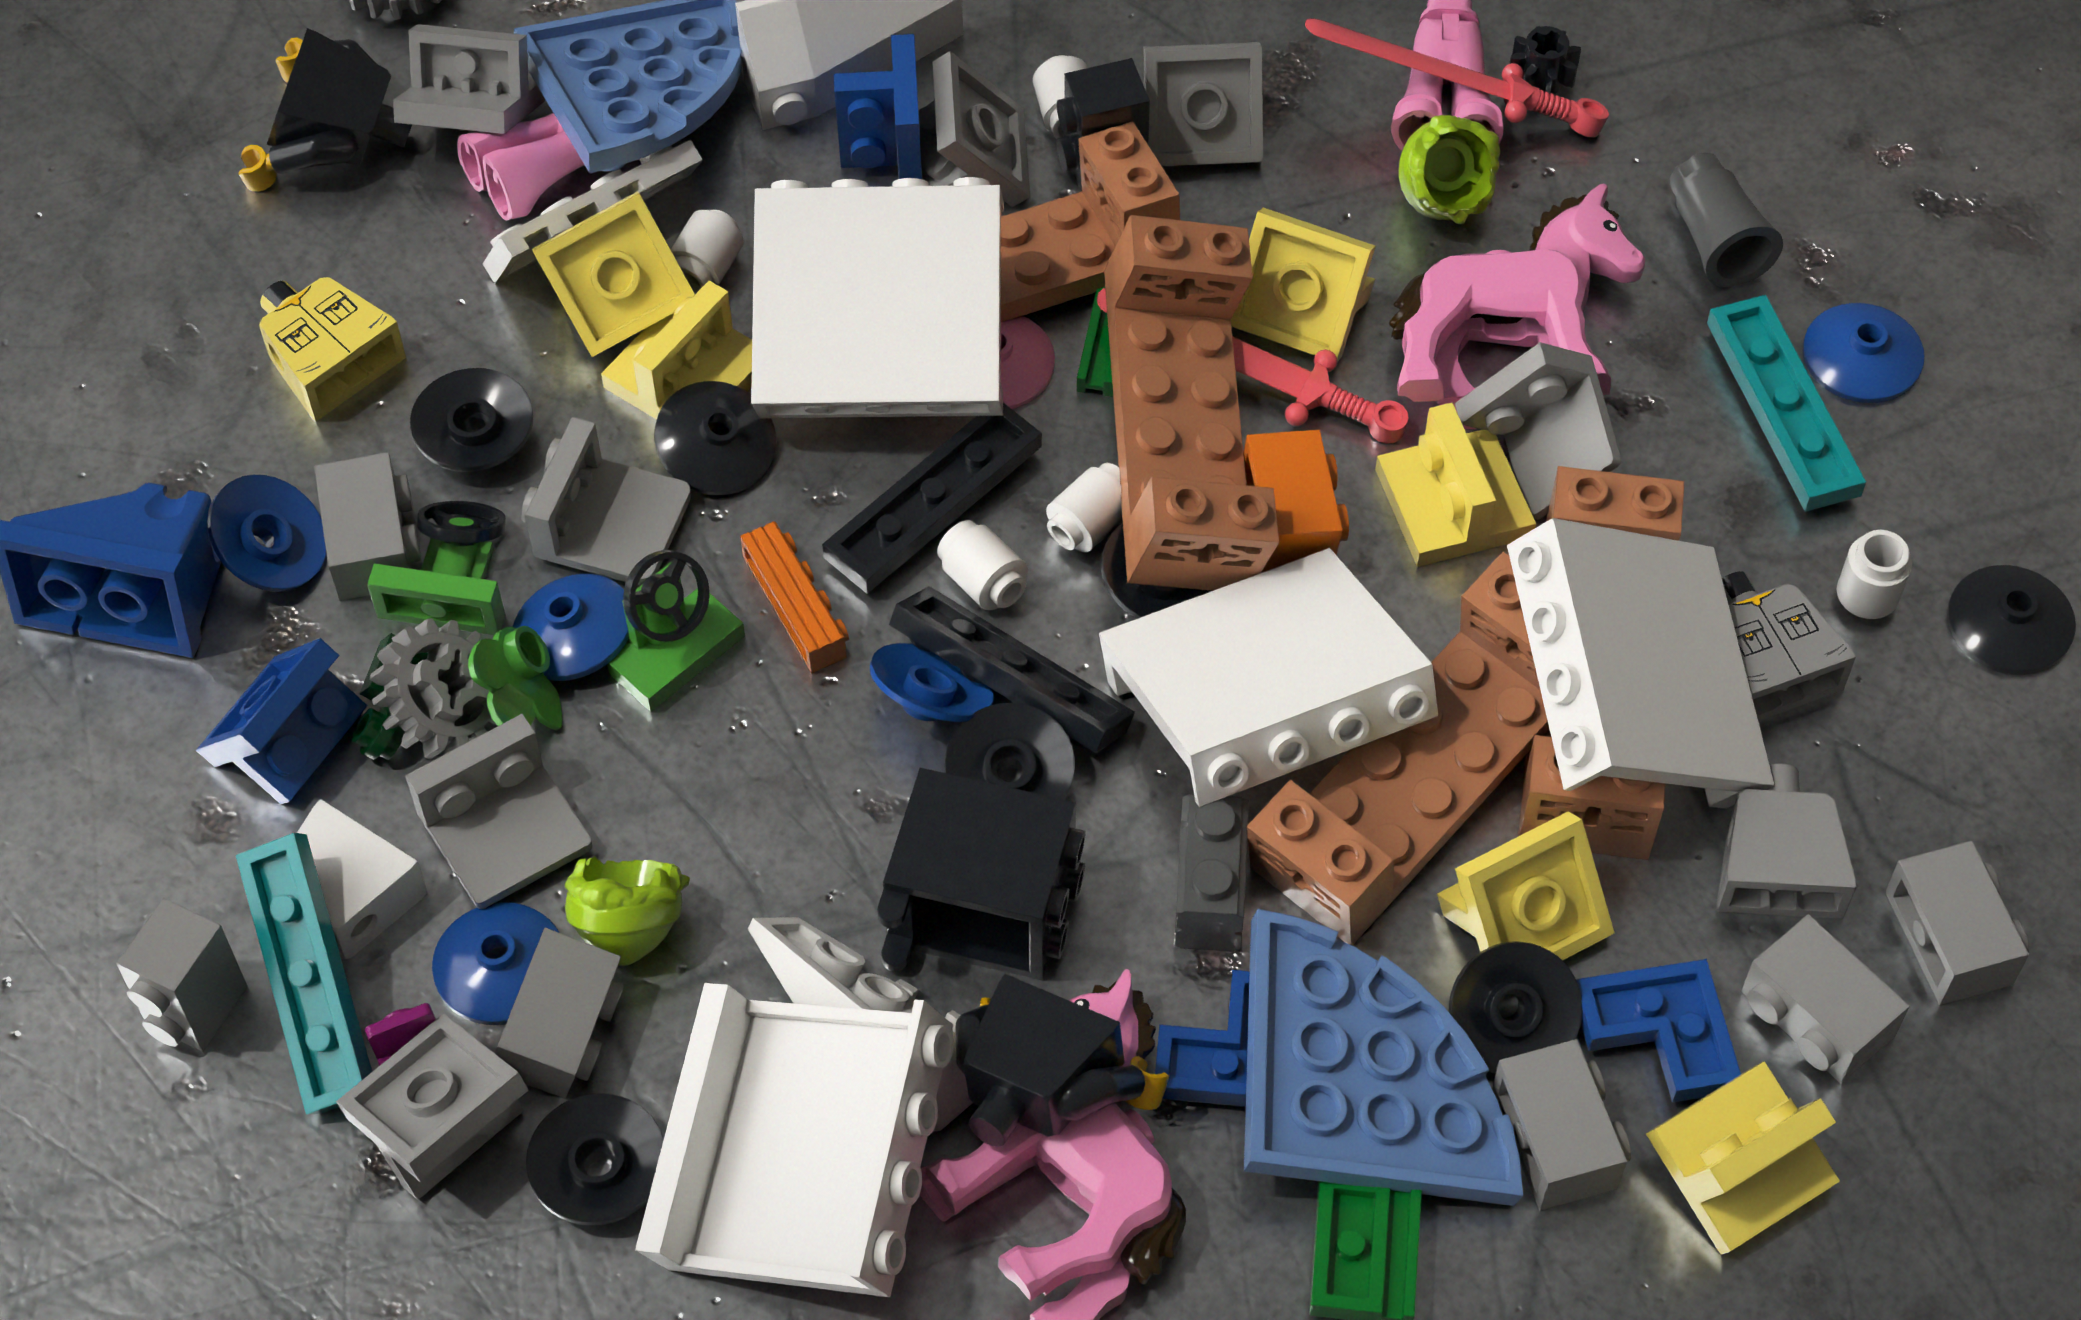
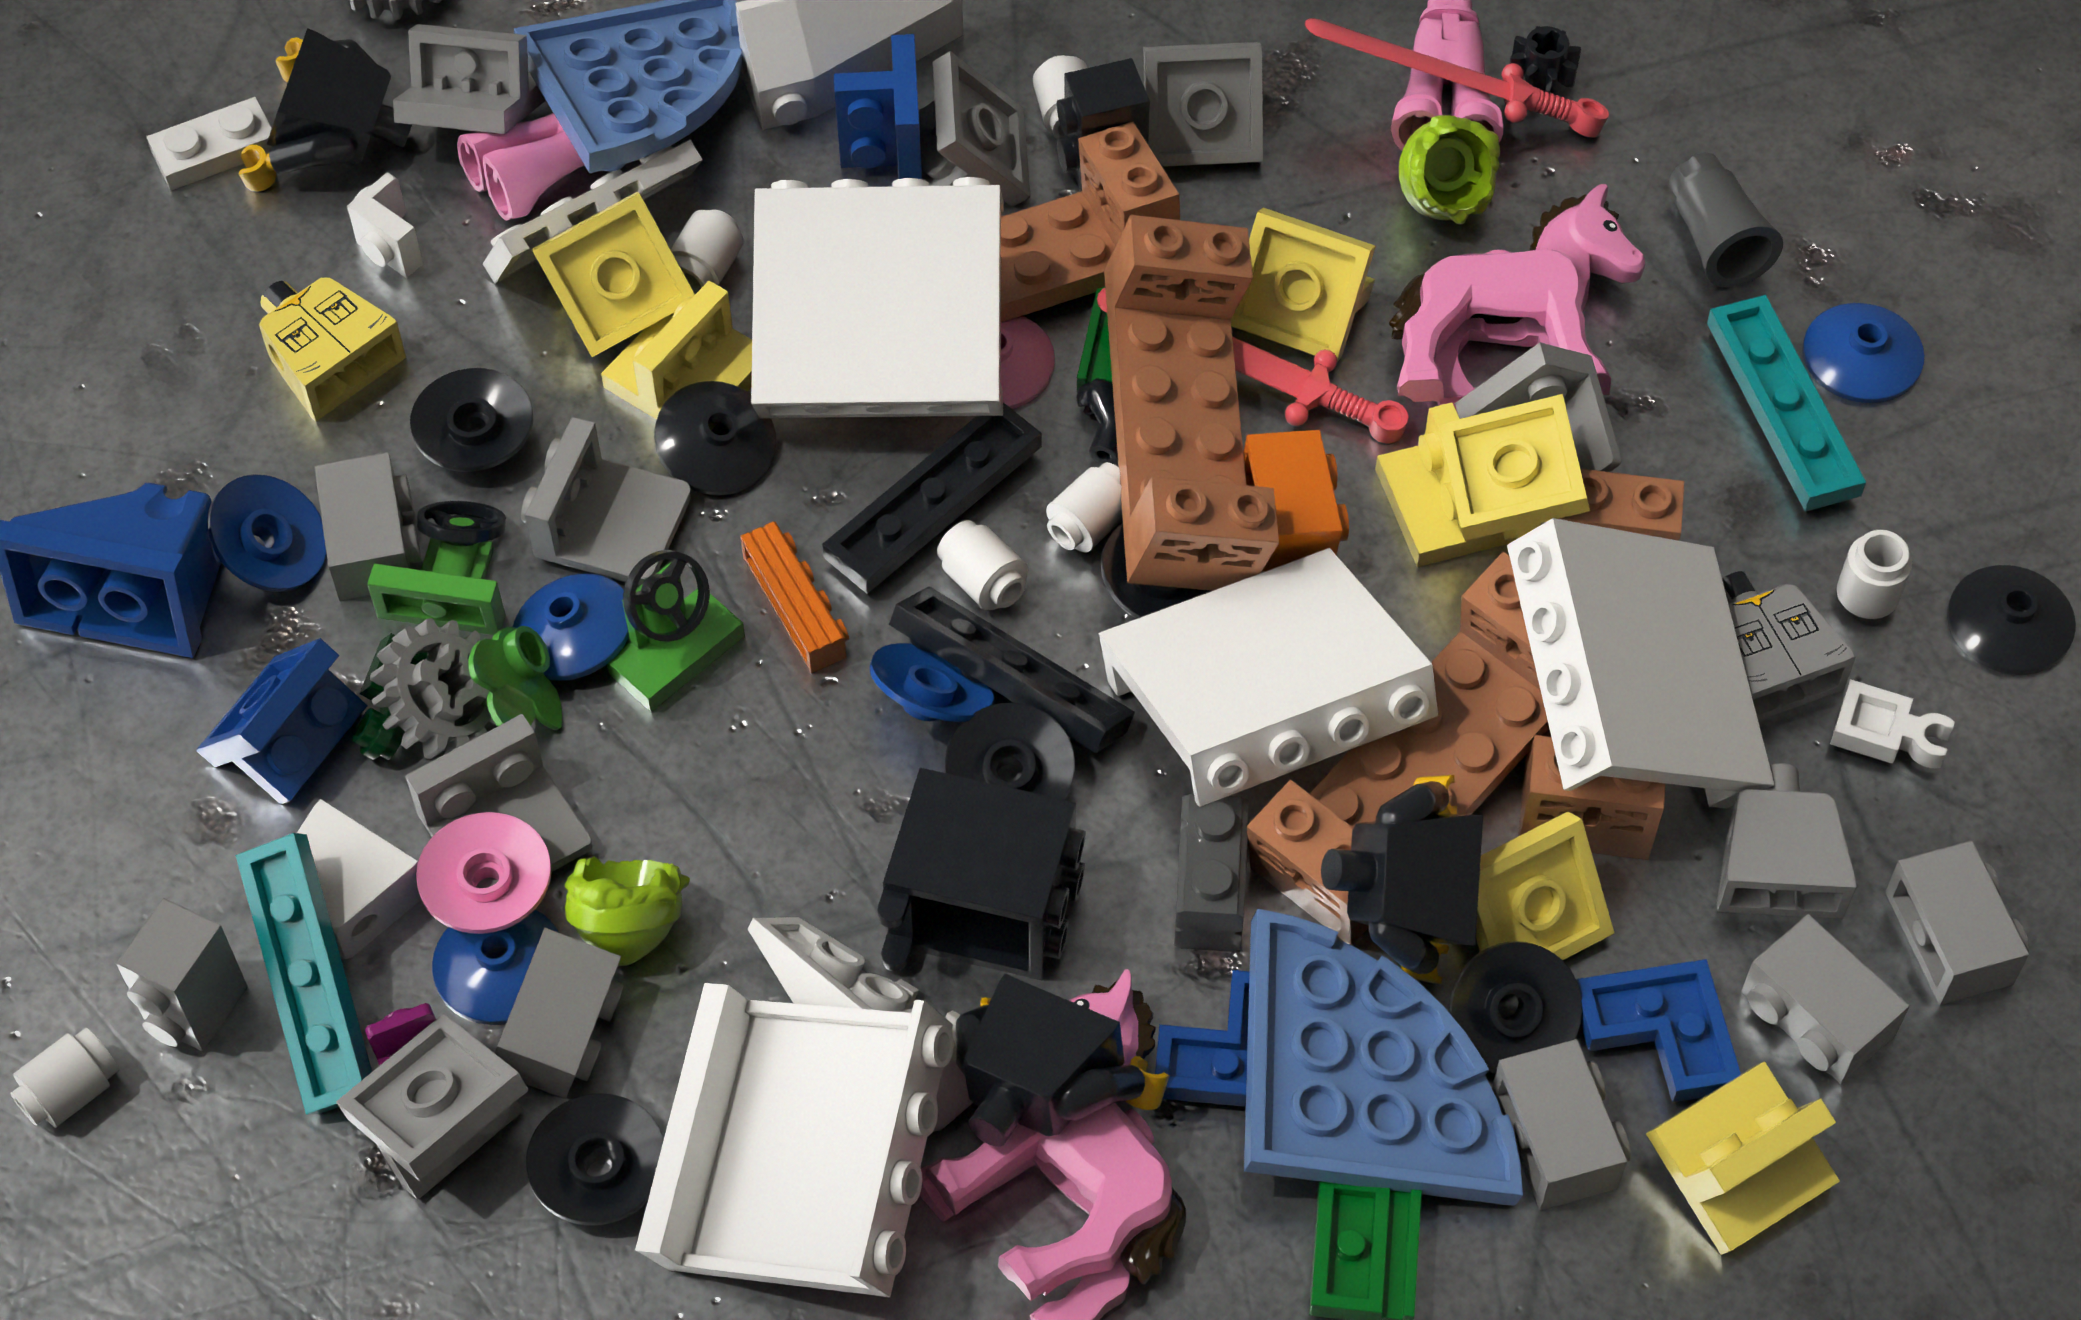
(63, 1078): none -> white brick
(209, 143): none -> white plate
(380, 228): none -> white bracket
(480, 849): none -> bright pink dish
(1099, 401): none -> black arm
(1413, 876): none -> black torso
(1514, 468): none -> light yellow bracket
(1880, 725): none -> white plate

